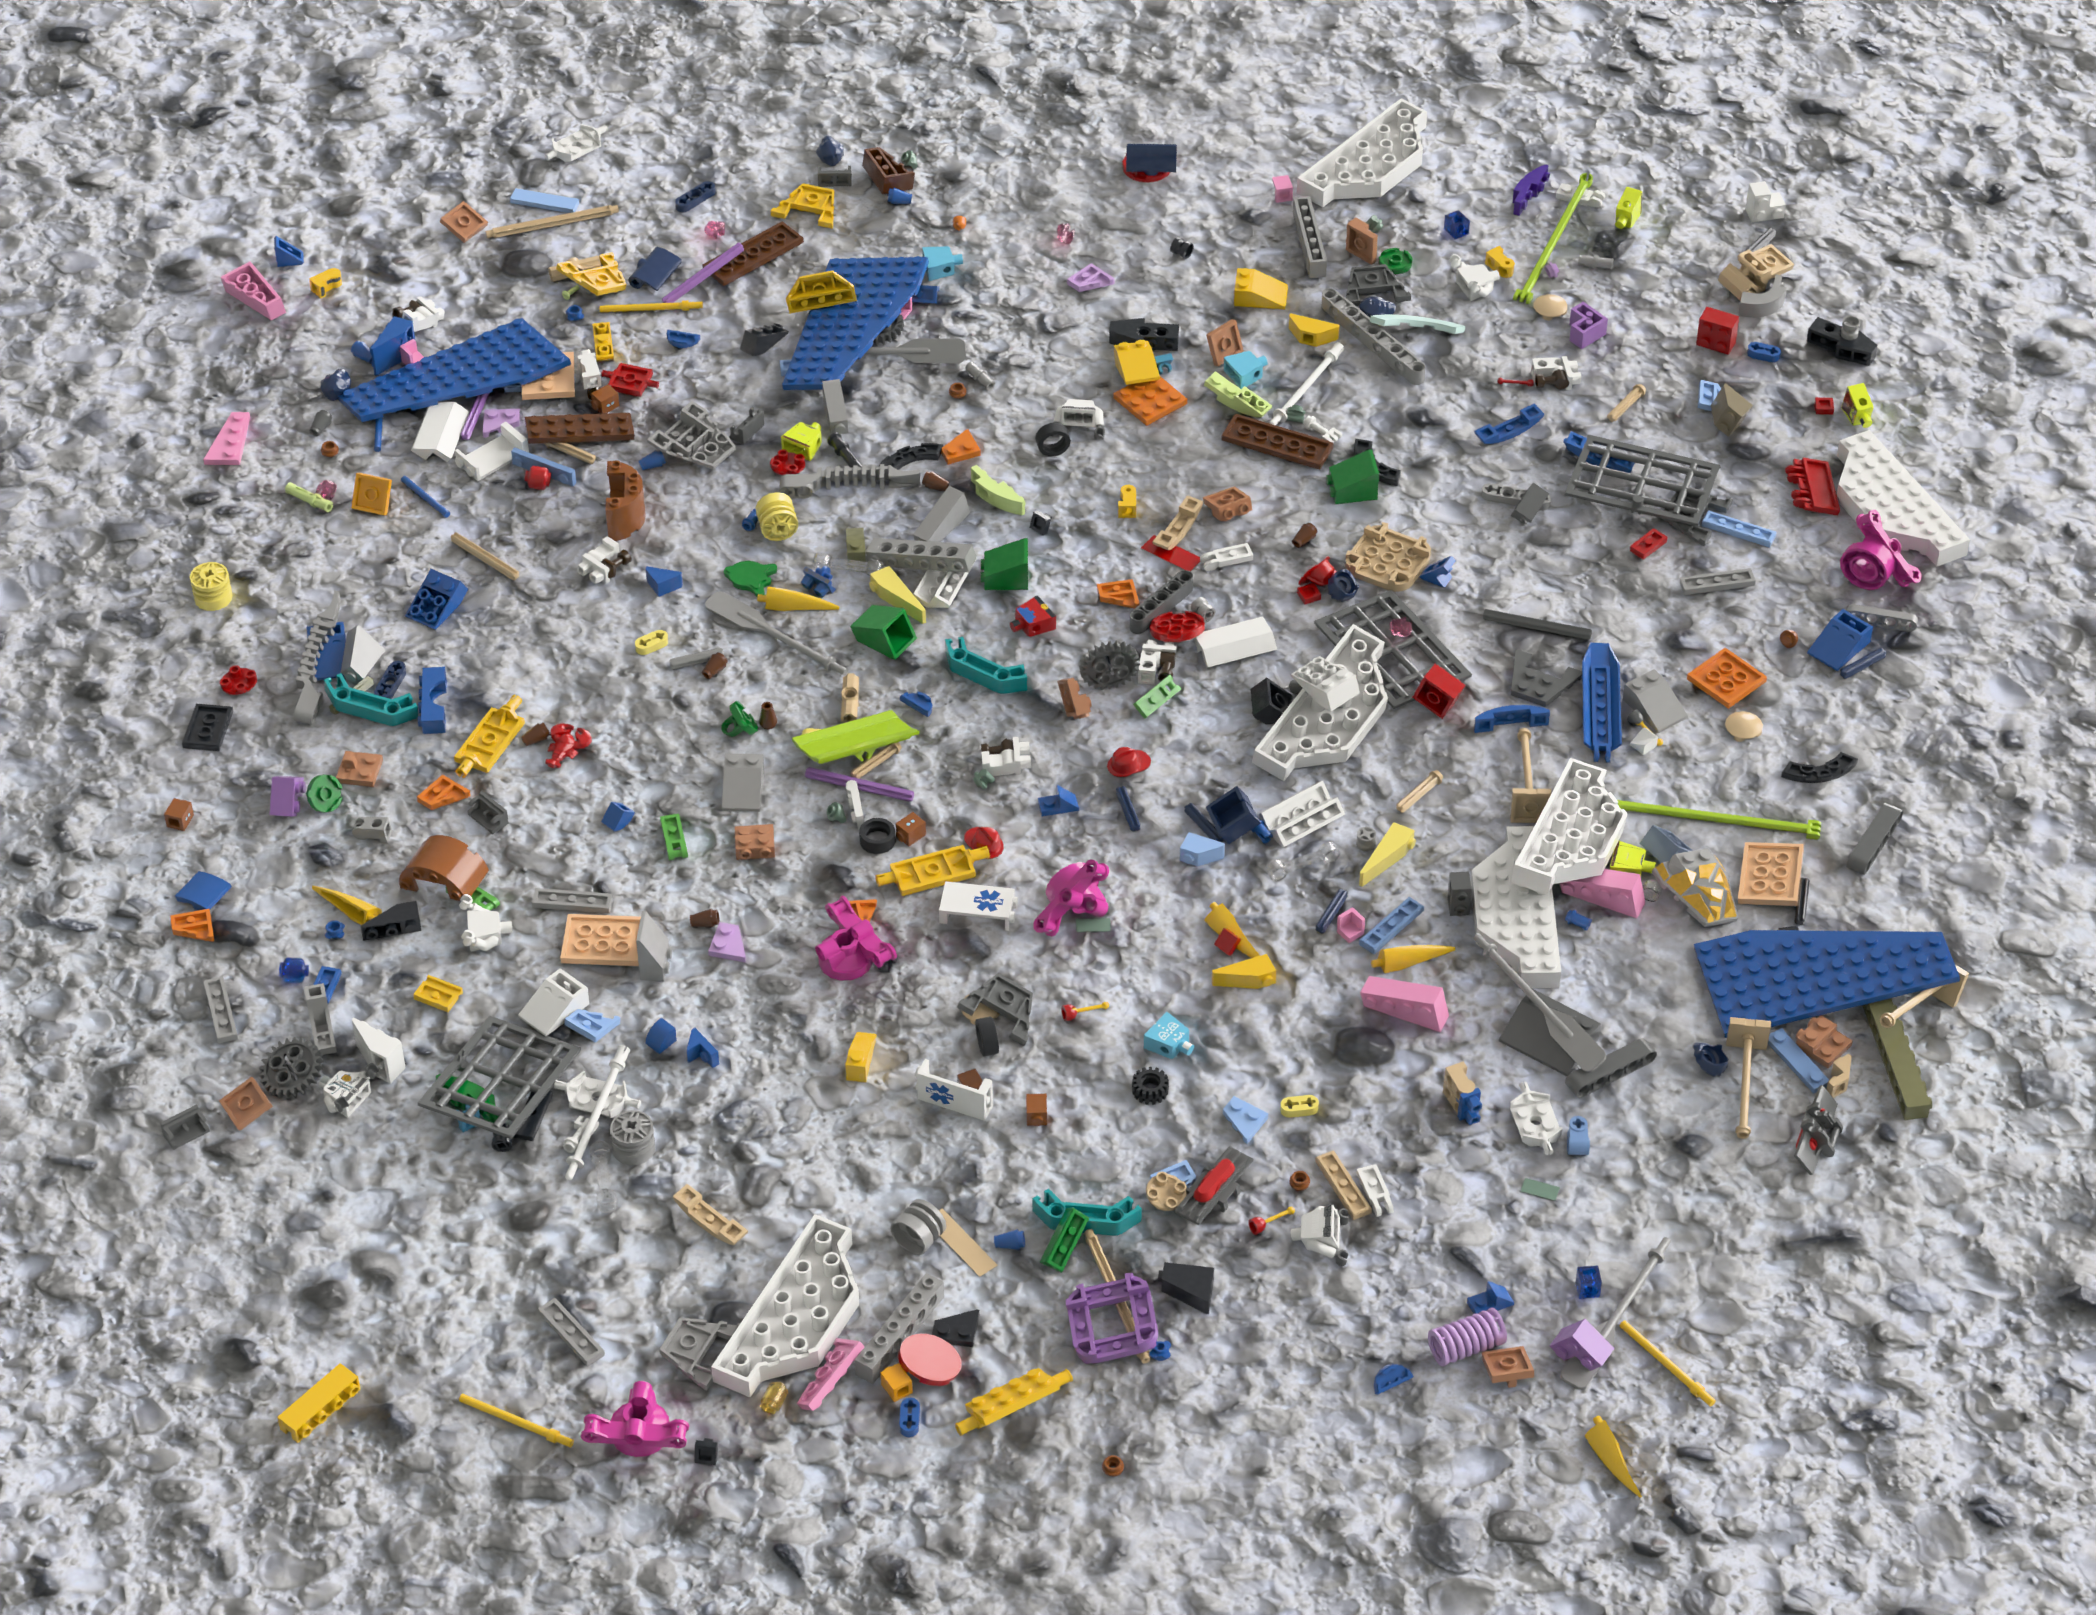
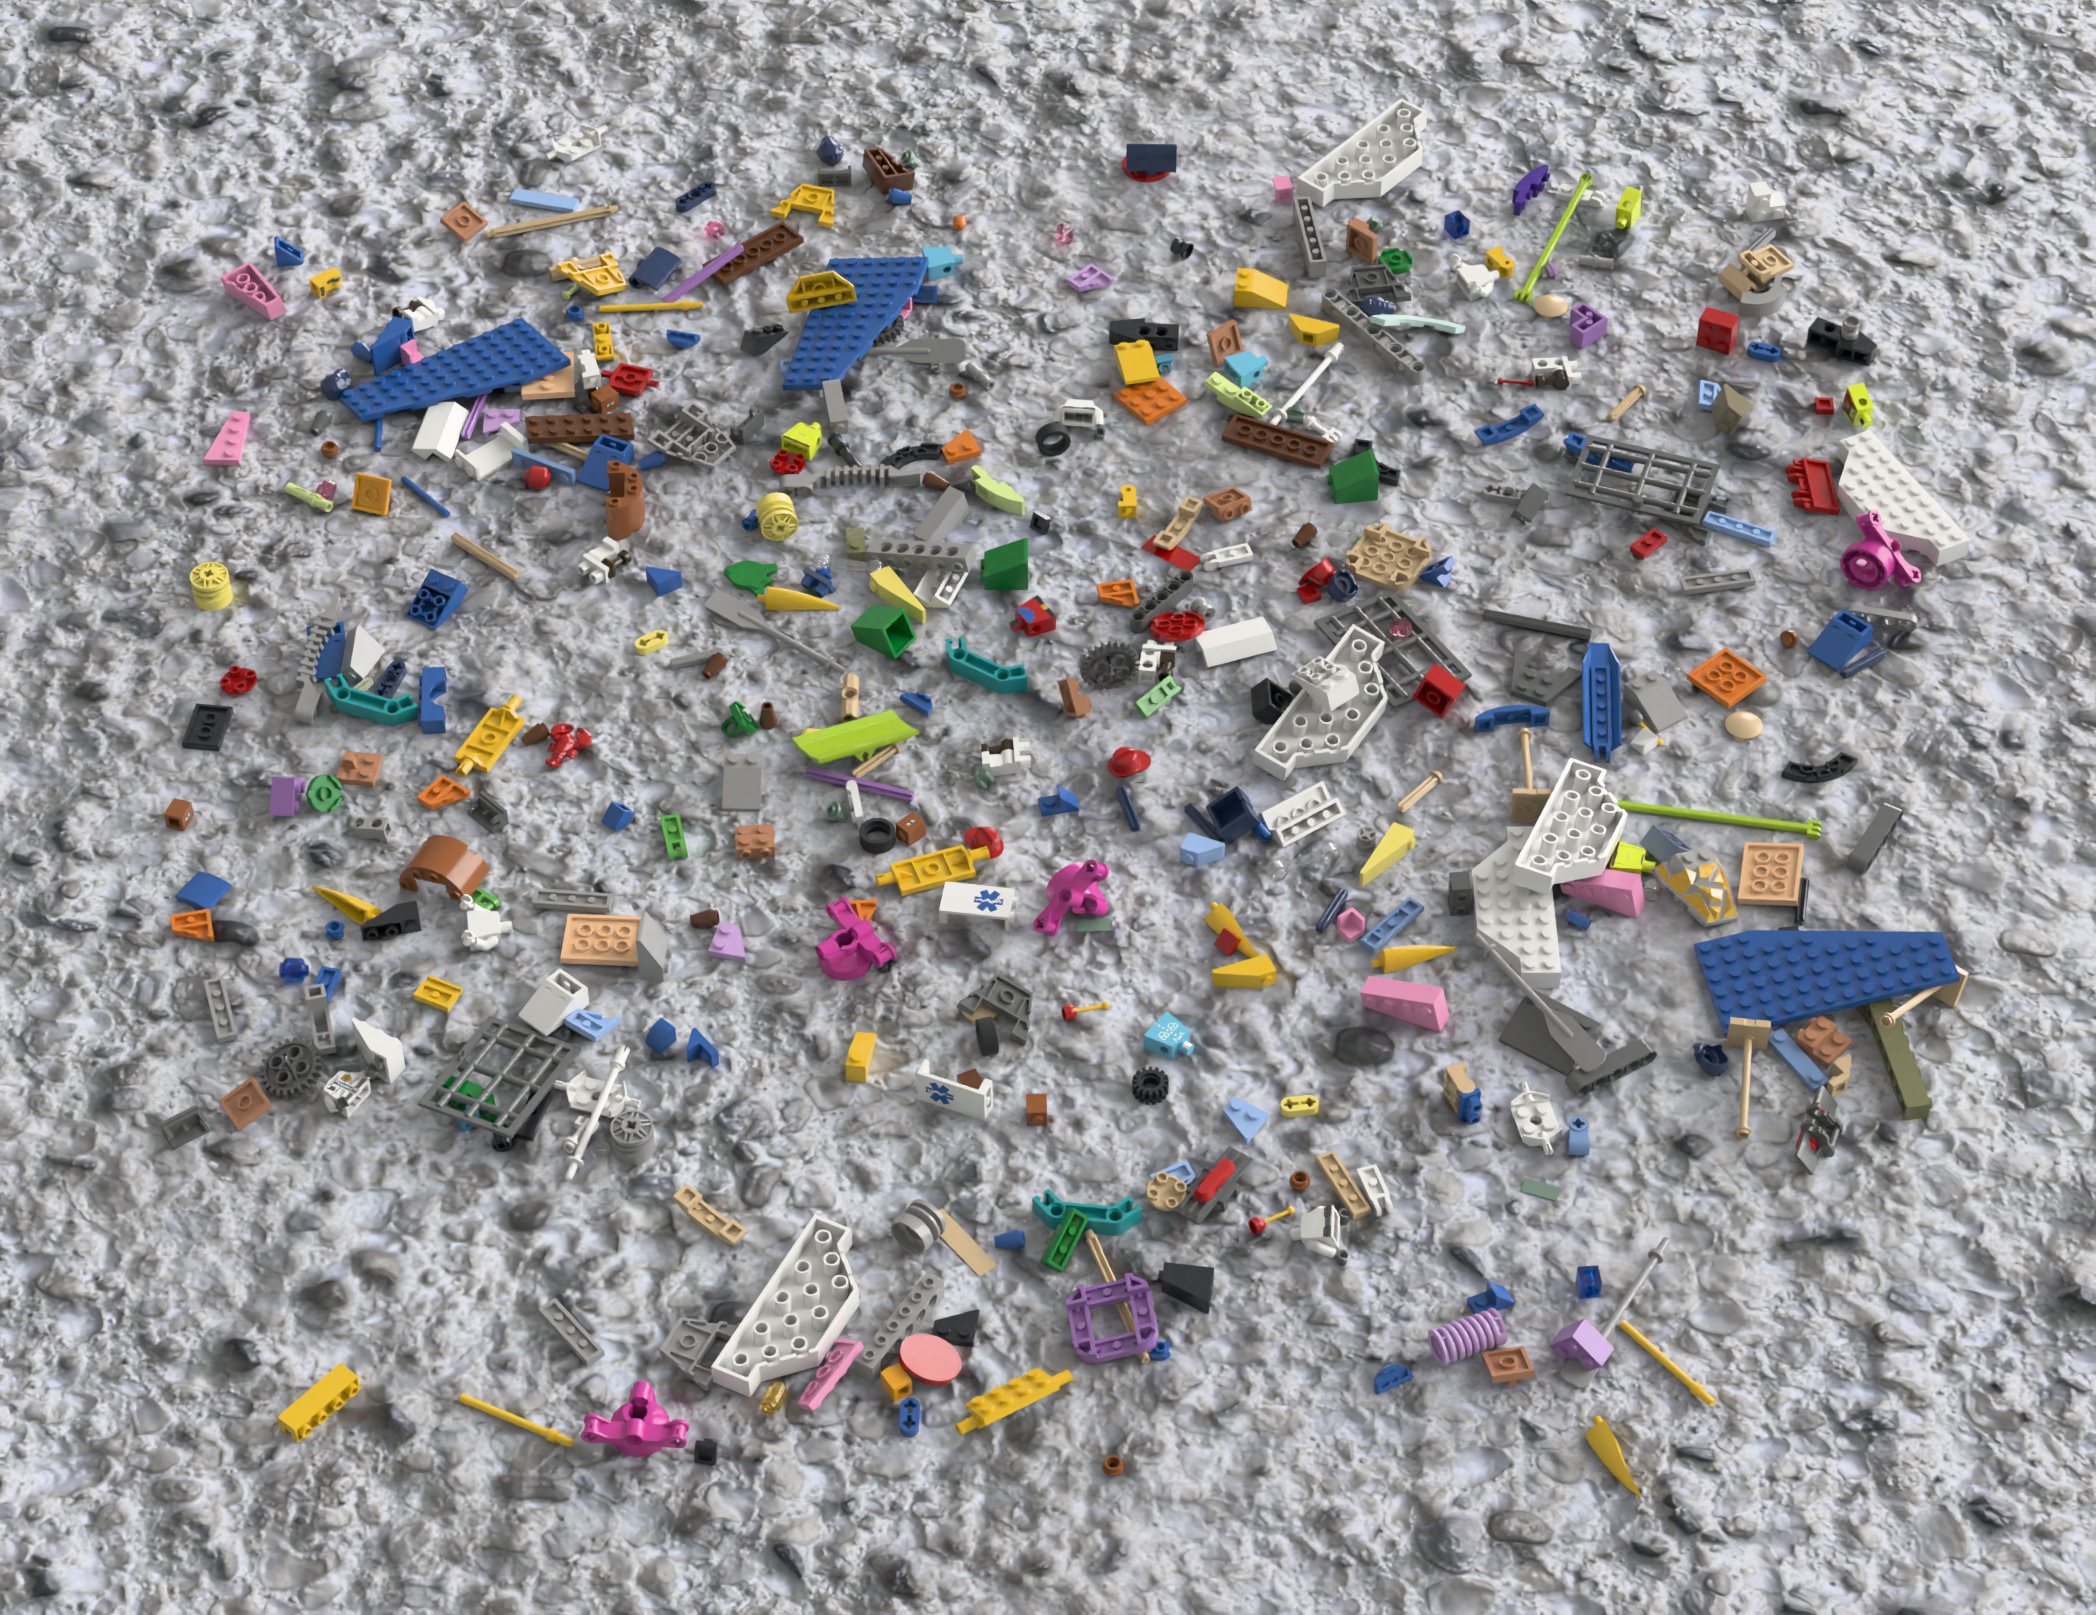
(603, 450): none -> blue slope

